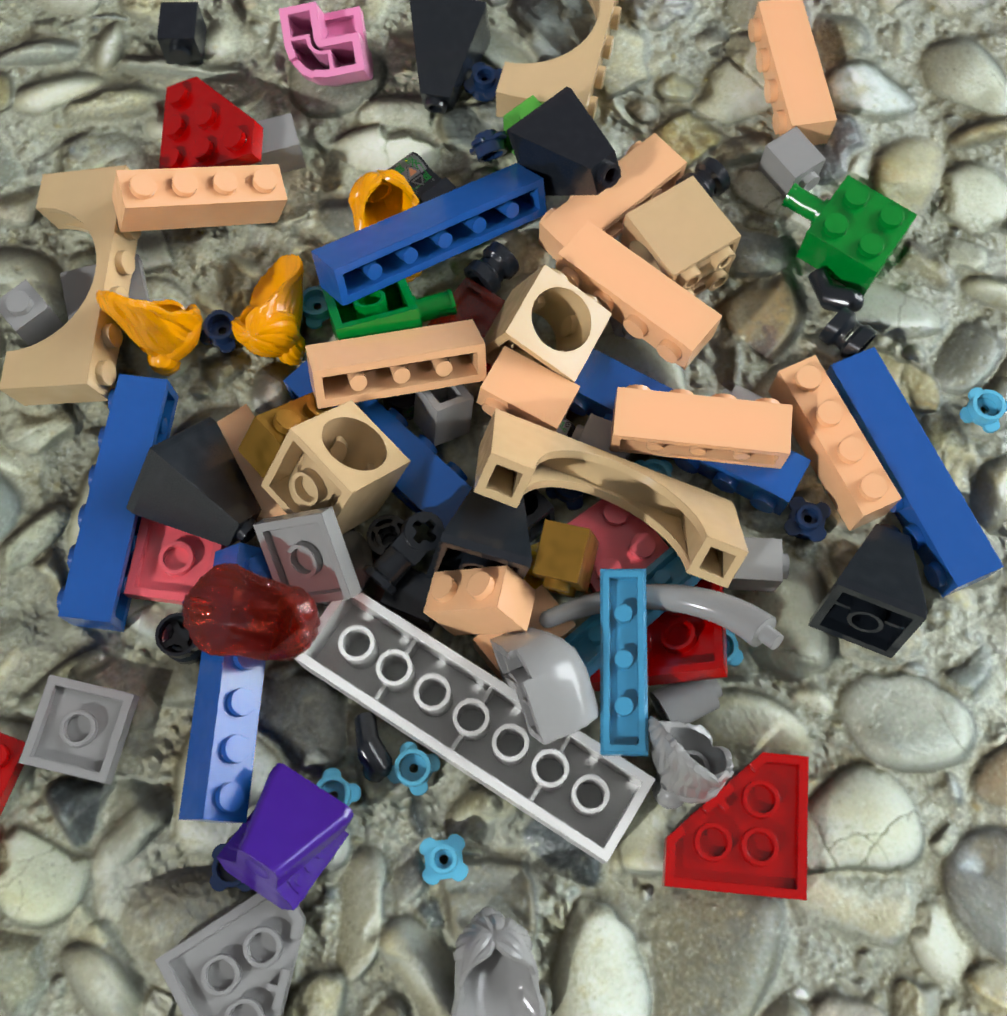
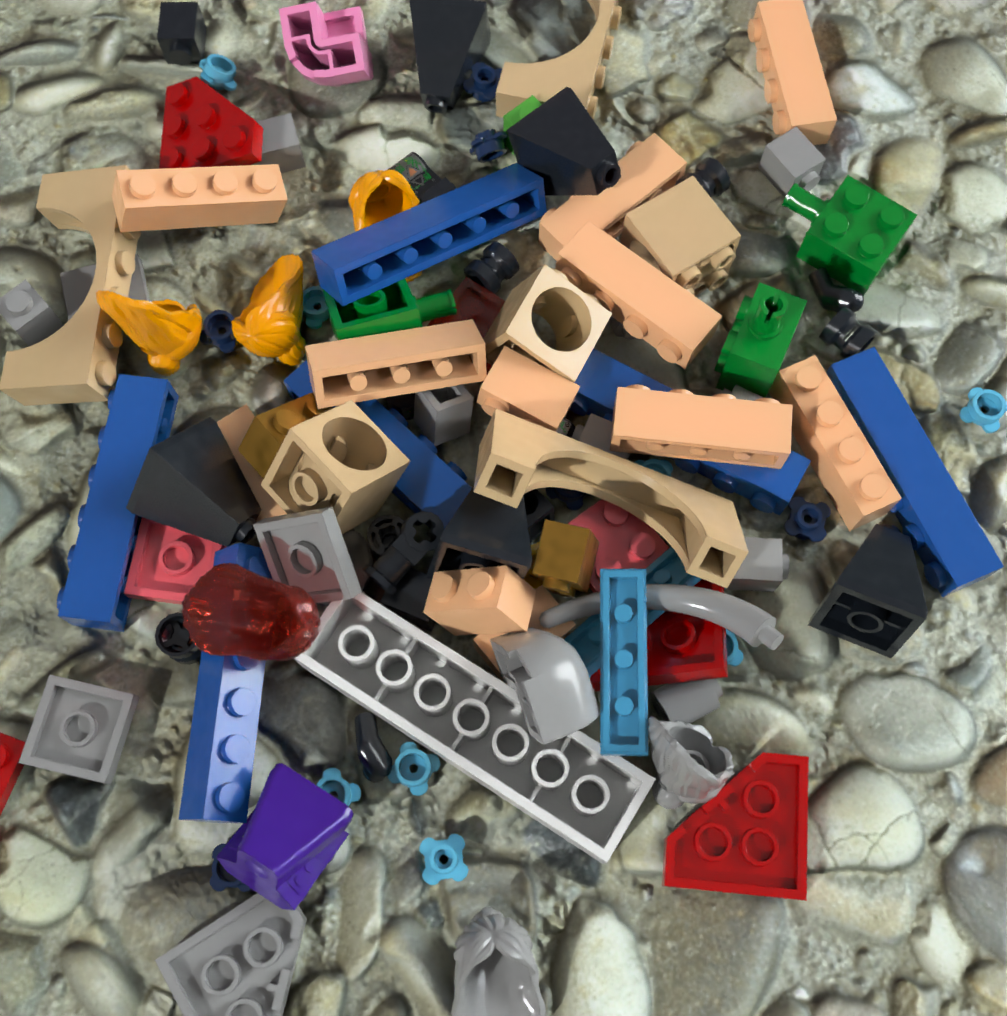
(218, 72): none -> medium azure plate
(759, 340): none -> green brick

